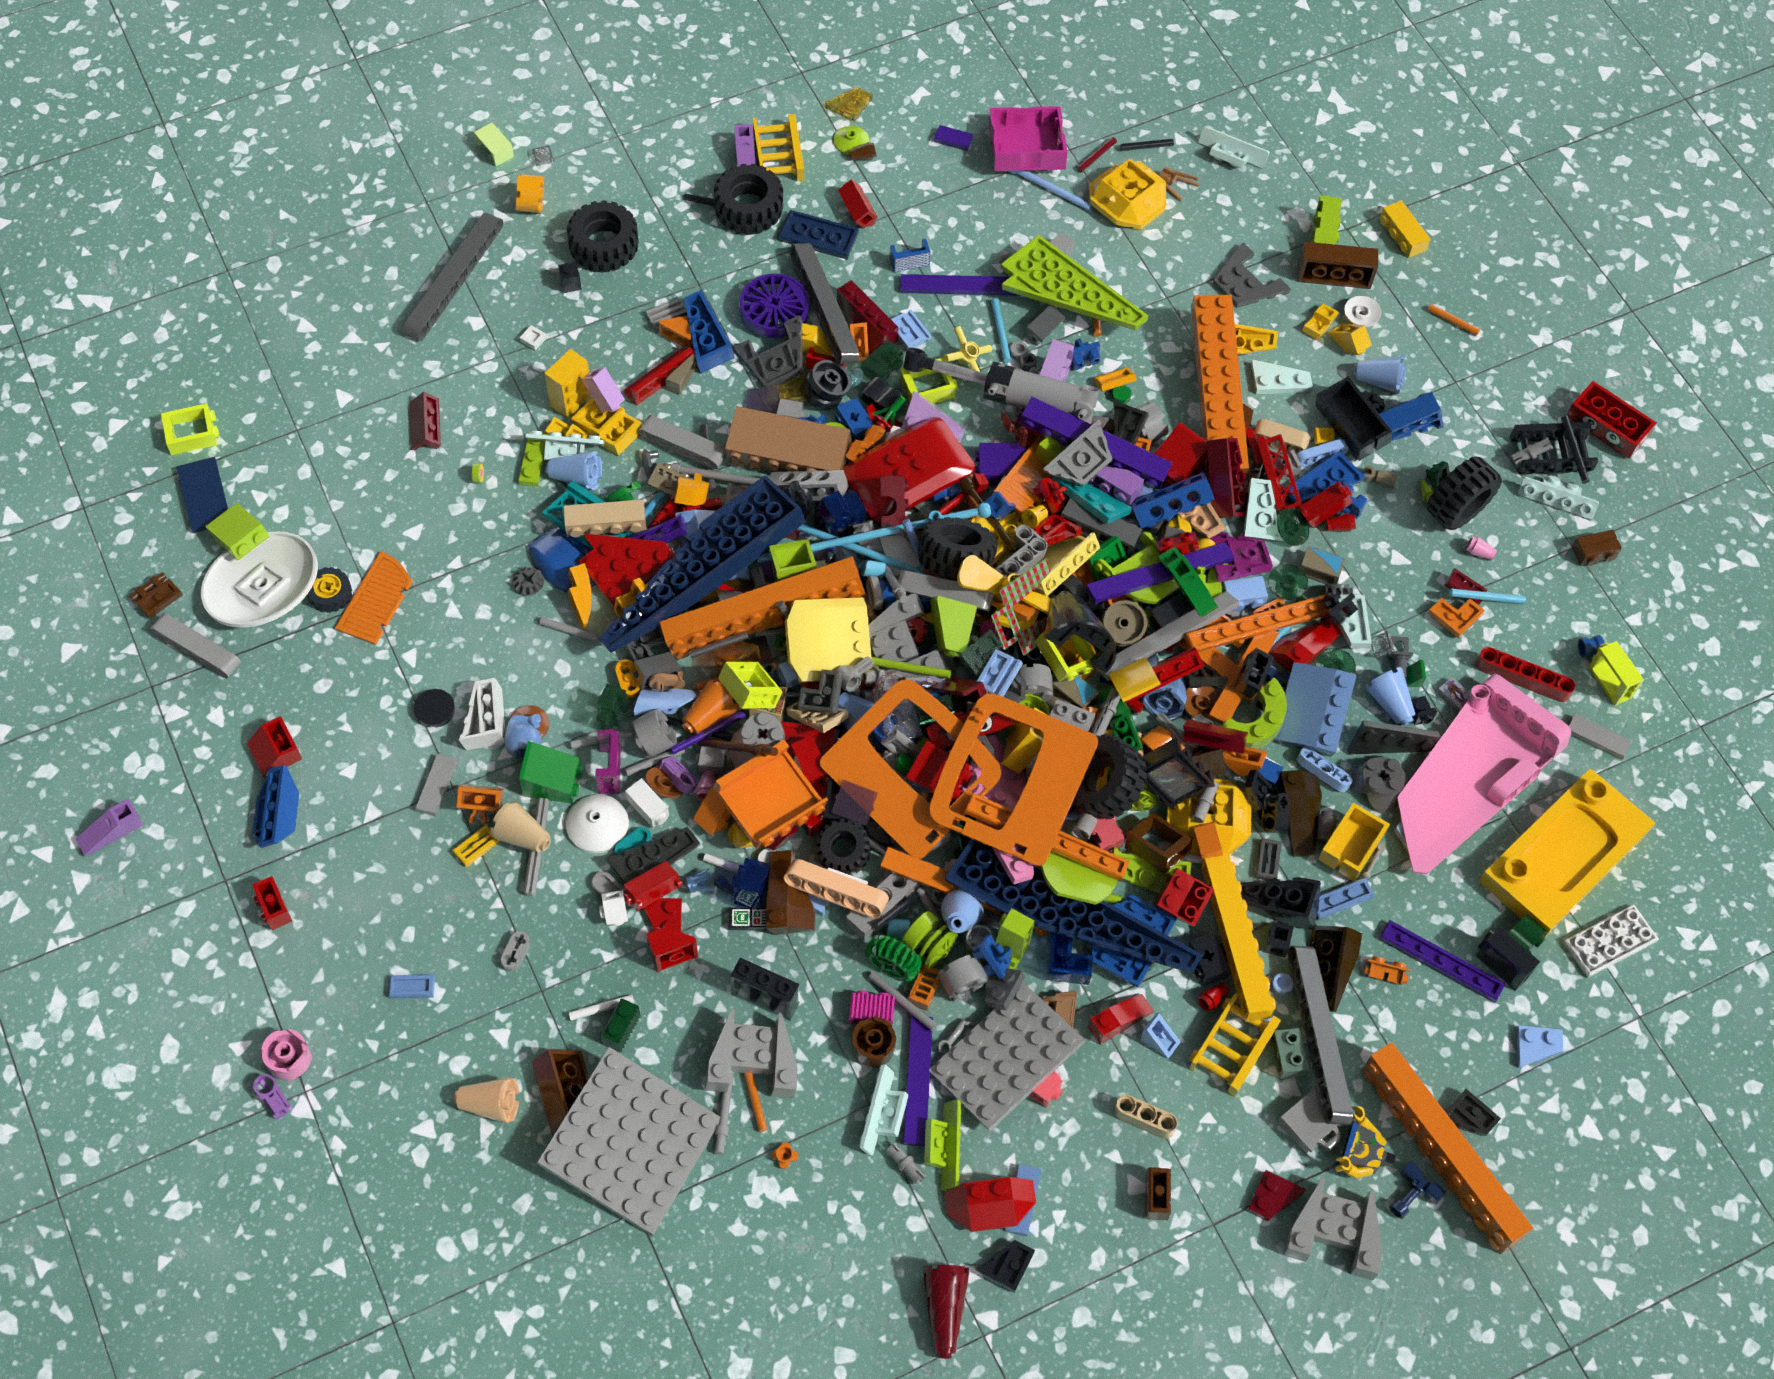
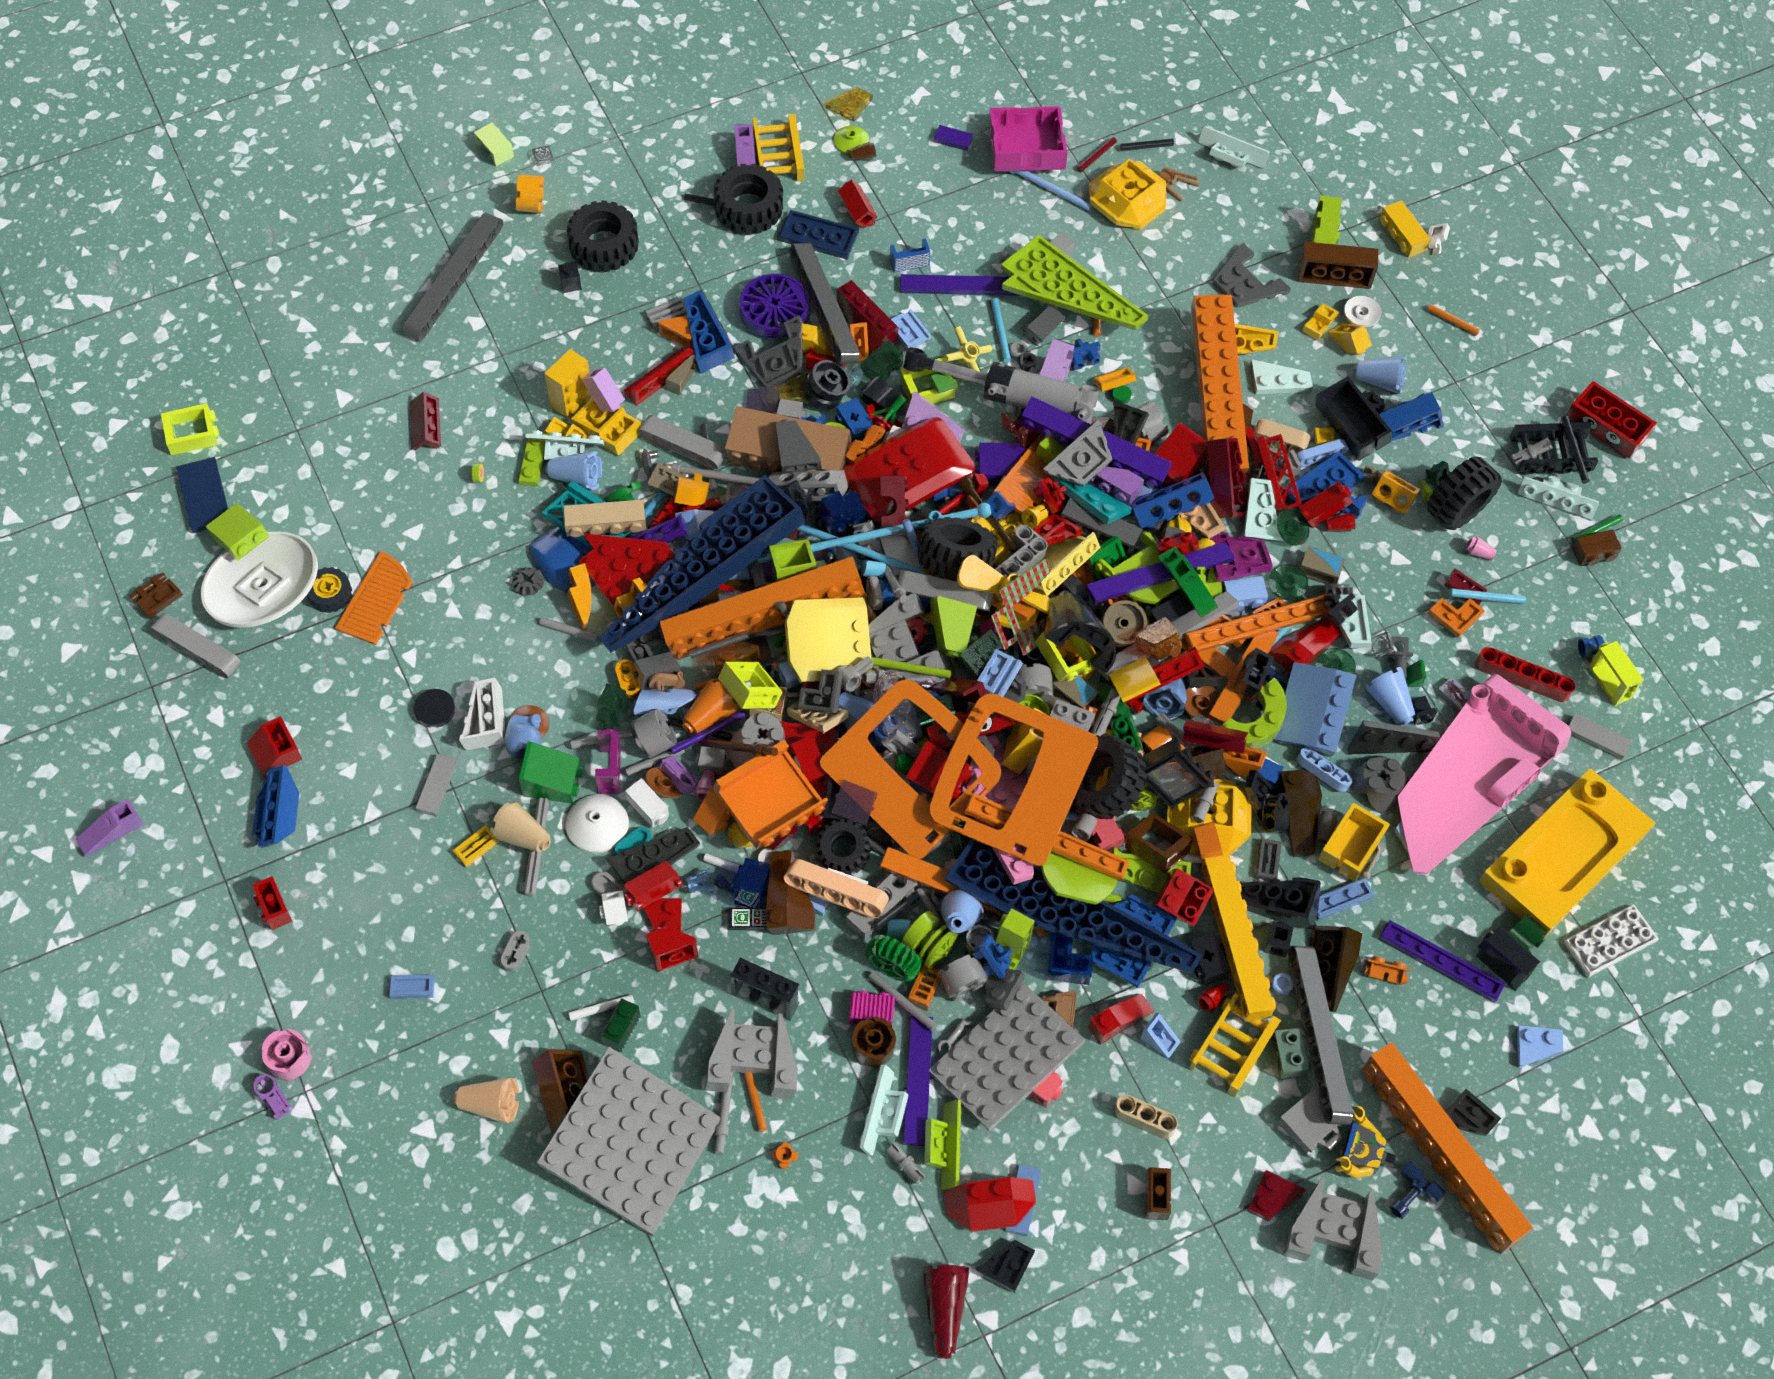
(481, 799): orange brick -> none
(533, 337): white tile -> none
(795, 449): none -> dark grey slope
(942, 383): none -> bright green tile
(1159, 640): none -> clear orange torso
(1398, 487): none -> light orange brick
(1438, 234): none -> white plate
(1601, 527): none -> green bar

